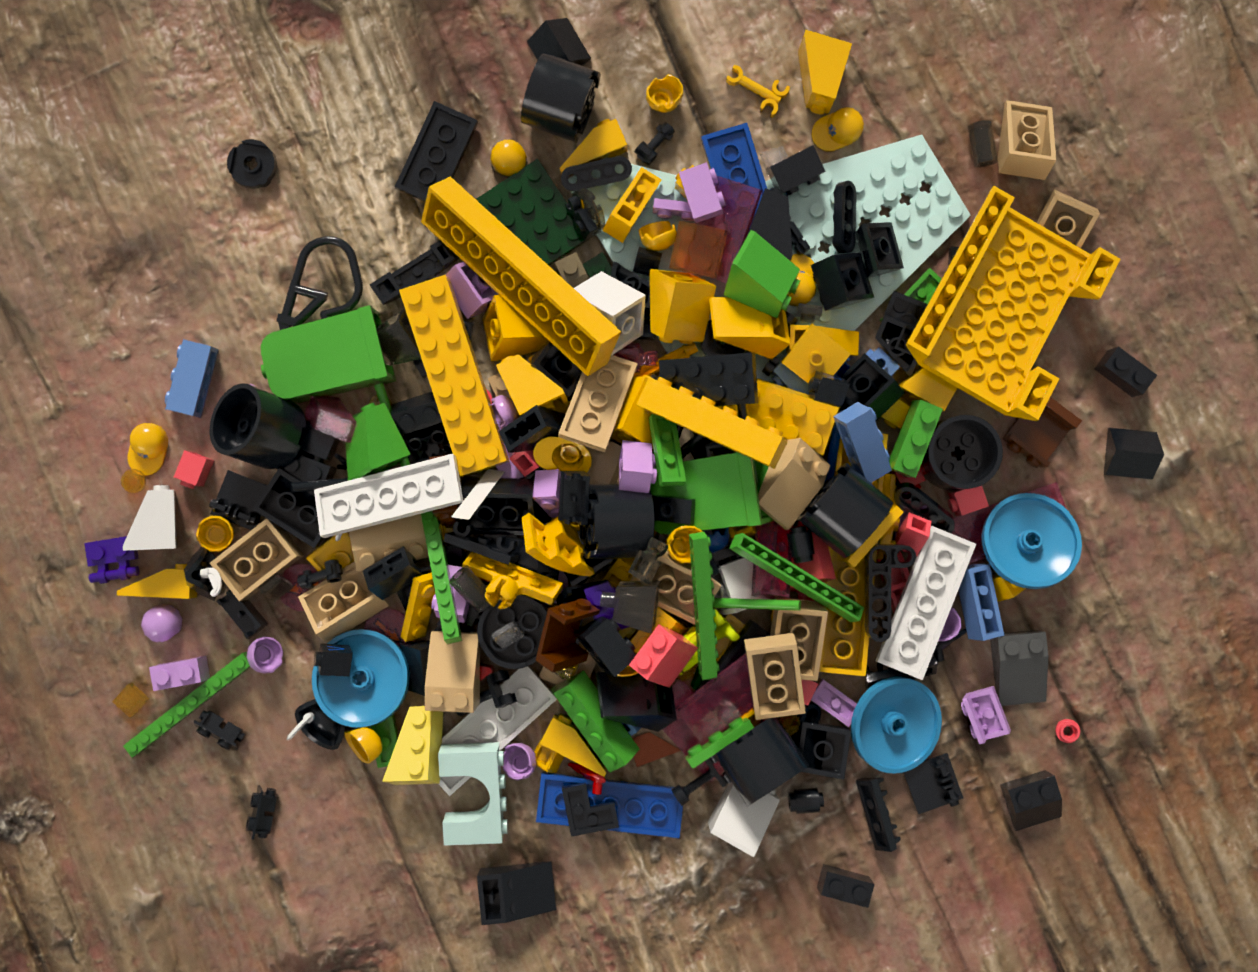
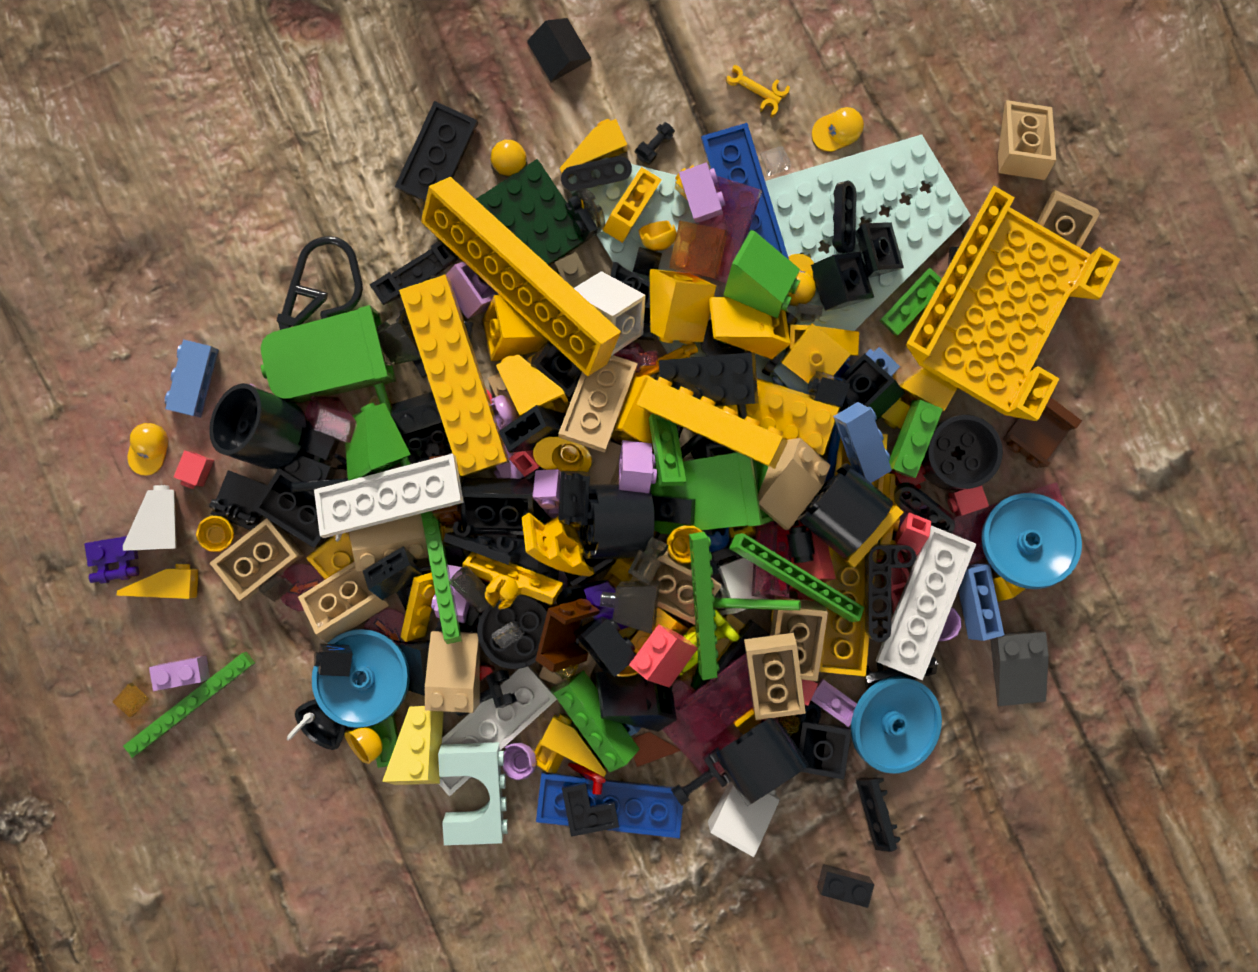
(133, 481): clear yellow plate -> none
(161, 623): lavender hair -> none
(202, 576): black hat -> none
(211, 725): black hinge -> none
(243, 614): black hinge -> none
(245, 152): black plate -> none
(259, 822): black hinge -> none
(265, 655): lavender hair -> none
(331, 572): black bar -> none
(478, 494): white sticker -> none
(515, 892): black slope -> none
(559, 97): black brick -> none
(596, 265): dark green plate -> none
(664, 93): yellow hair -> none
(668, 208): lavender plate -> none
(718, 741): bright green plate -> none
(773, 221): black slope -> none
(795, 170): black brick -> none
(800, 246): black axle -> none
(805, 800): black brick -> none
(822, 68): yellow slope -> none
(897, 326): black slope -> none
(933, 784): black hinge -> none
(938, 652): black bar -> none
(982, 143): clear smoke piece -> none
(985, 714): lavender bracket -> none
(1032, 799): black slope -> none
(1074, 731): coral plate -> none
(1125, 372): black brick -> none
(1132, 453): black slope -> none

